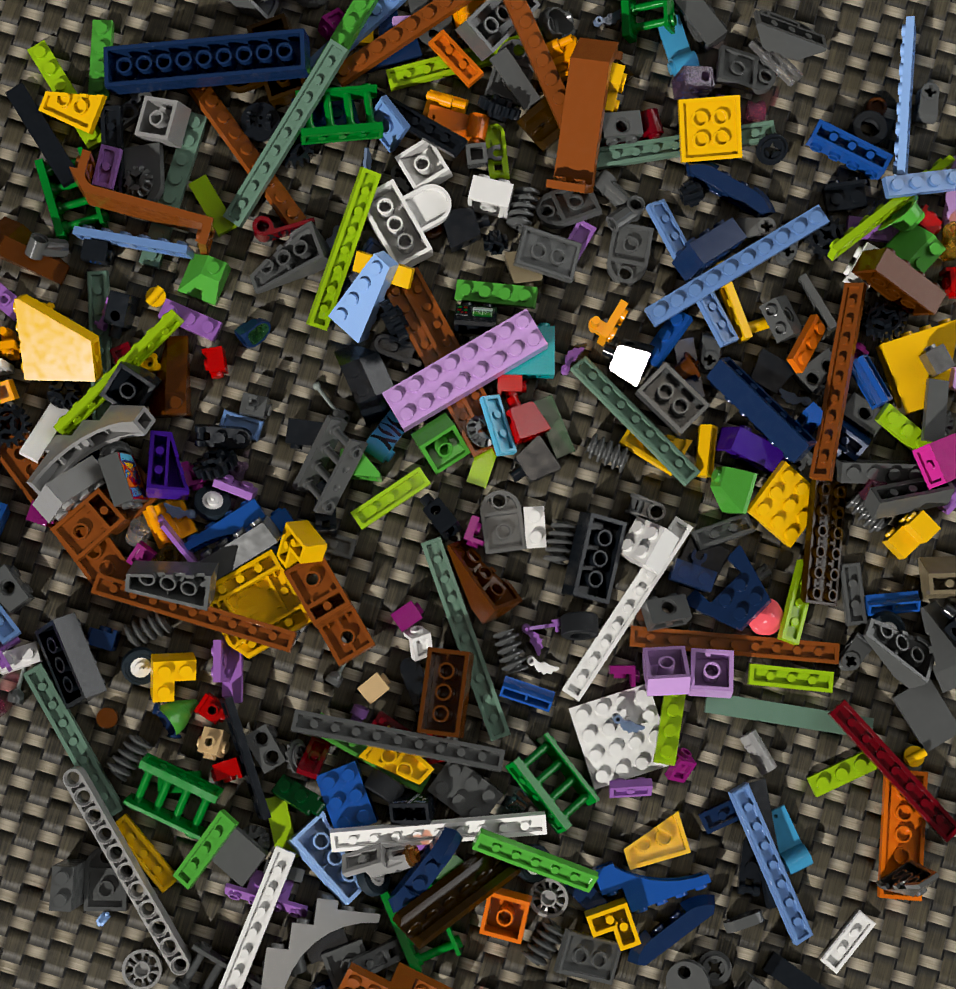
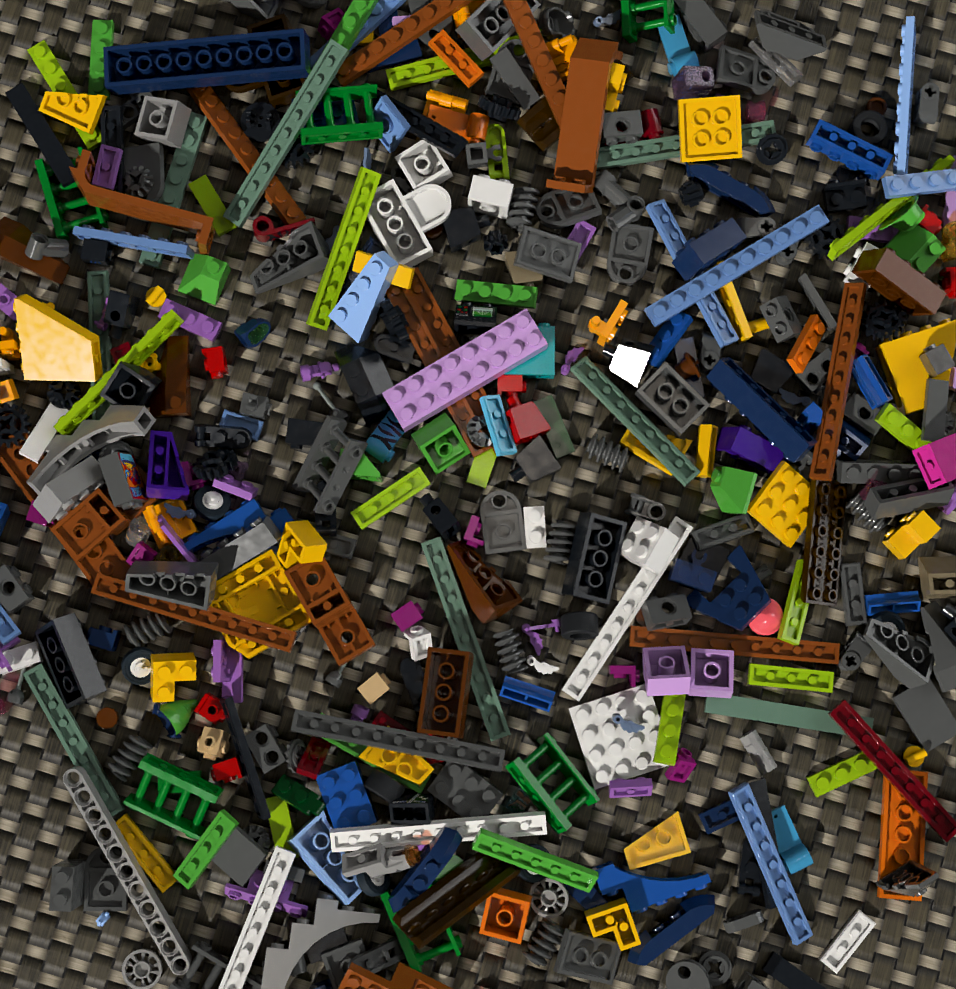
(322, 369): none -> medium lavender piece

